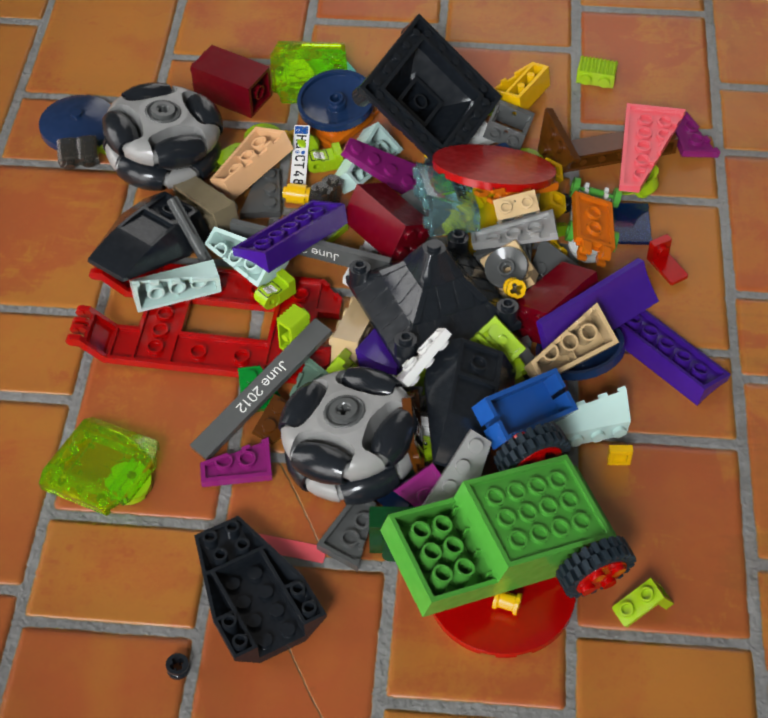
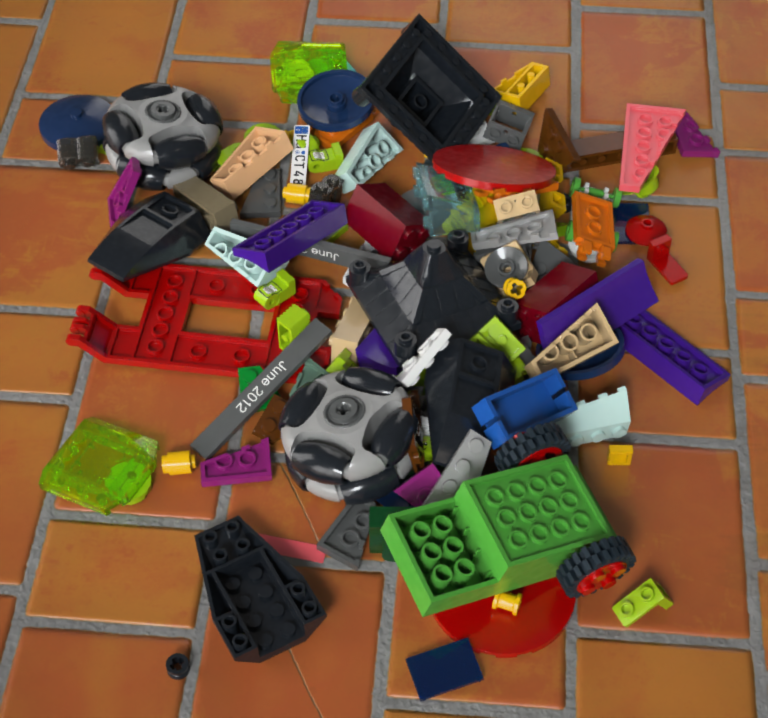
(123, 190): none -> magenta wing
(175, 286): light aqua wedge -> none
(178, 462): none -> yellow brick
(188, 229): dark grey axle -> none
(231, 80): dark red brick -> none
(380, 164): magenta wing -> none
(444, 669): none -> clear blue piece
(596, 72): lime brick -> none
(644, 229): none -> red dish

